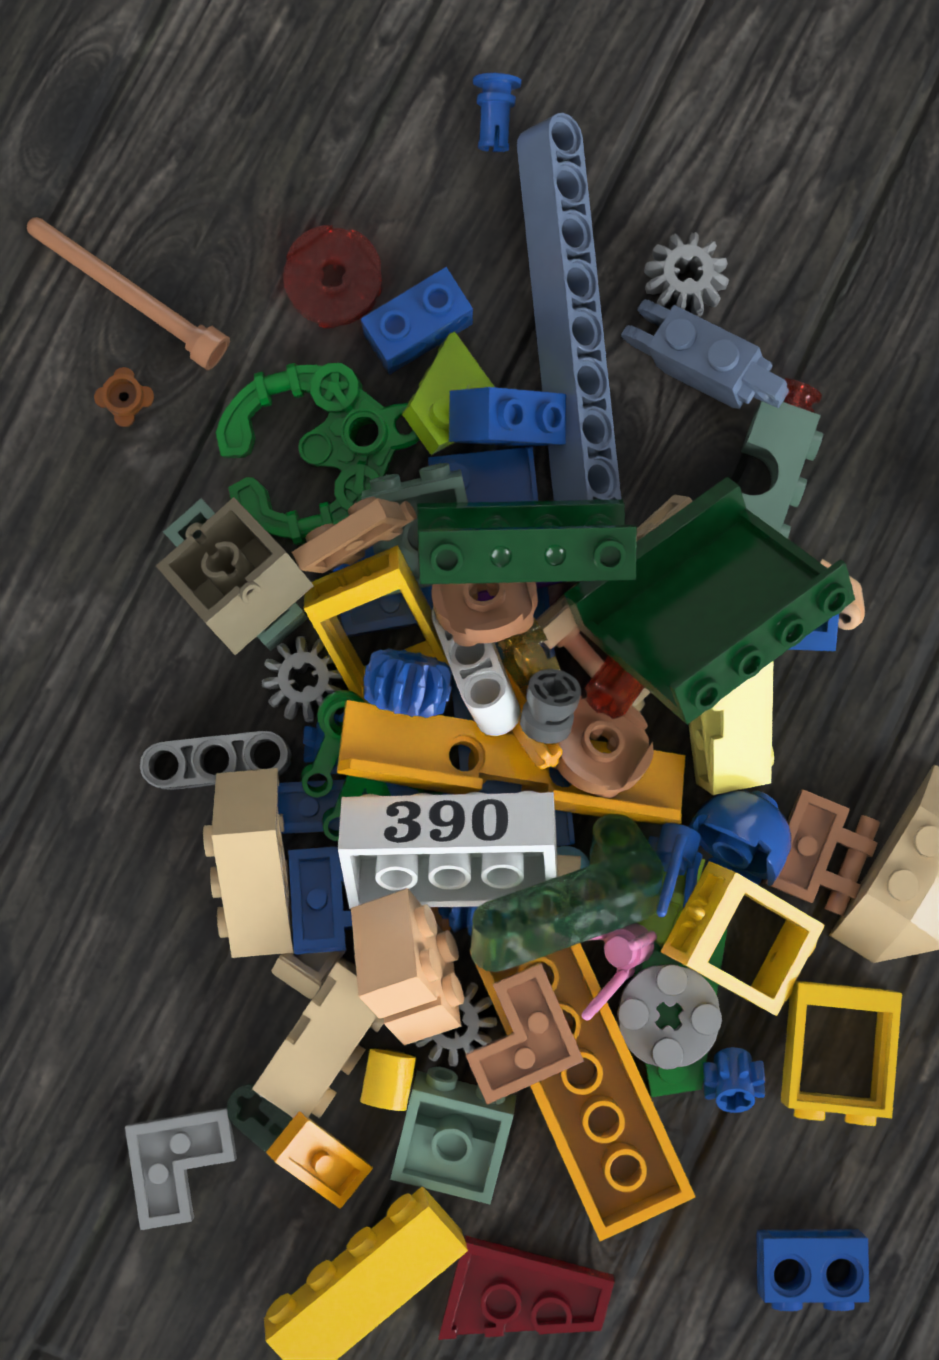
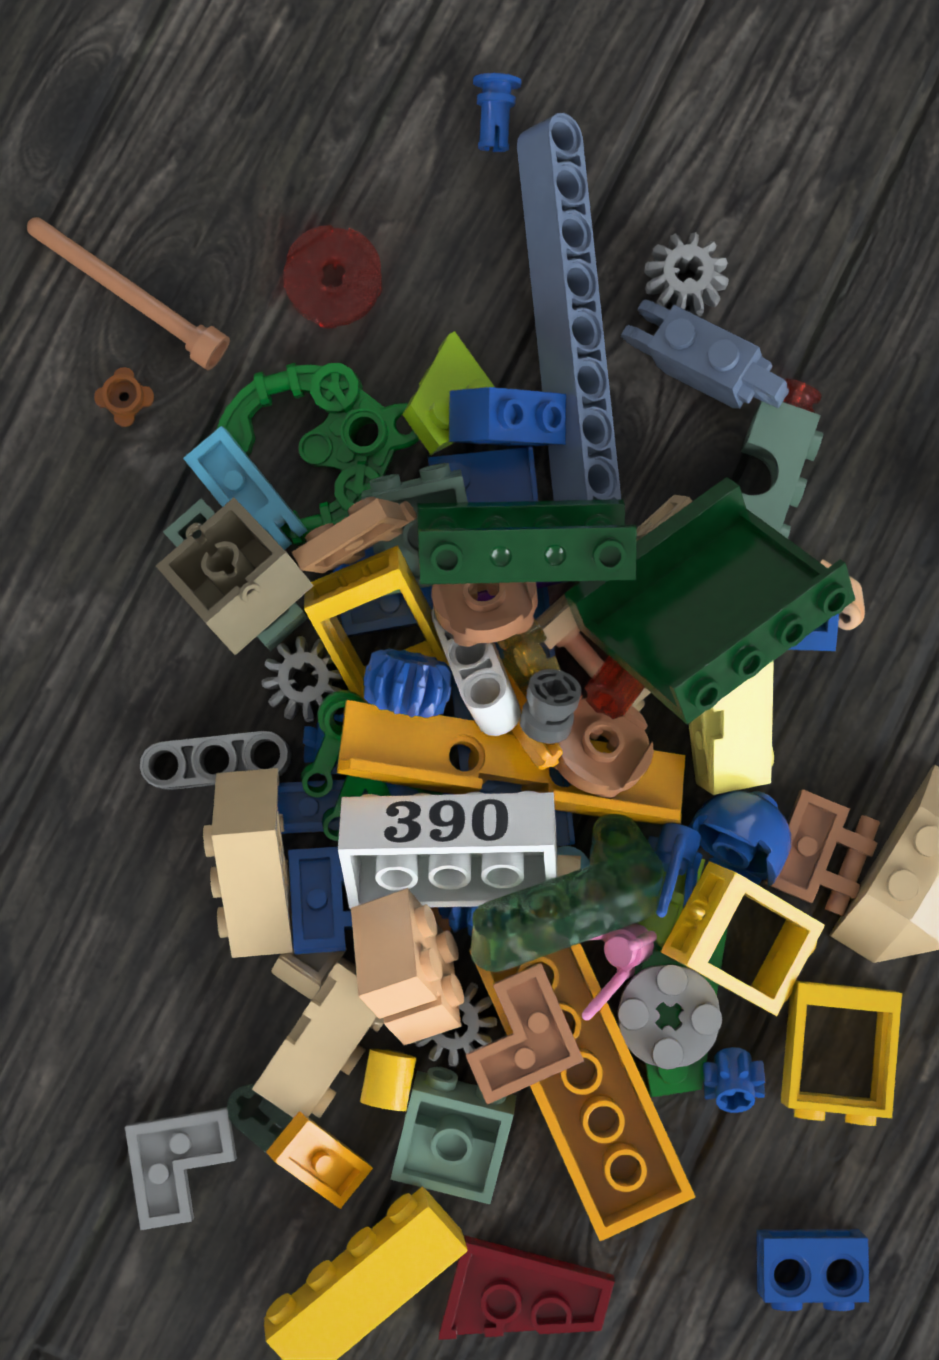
(231, 473): none -> medium azure hinge
(417, 320): blue brick -> none

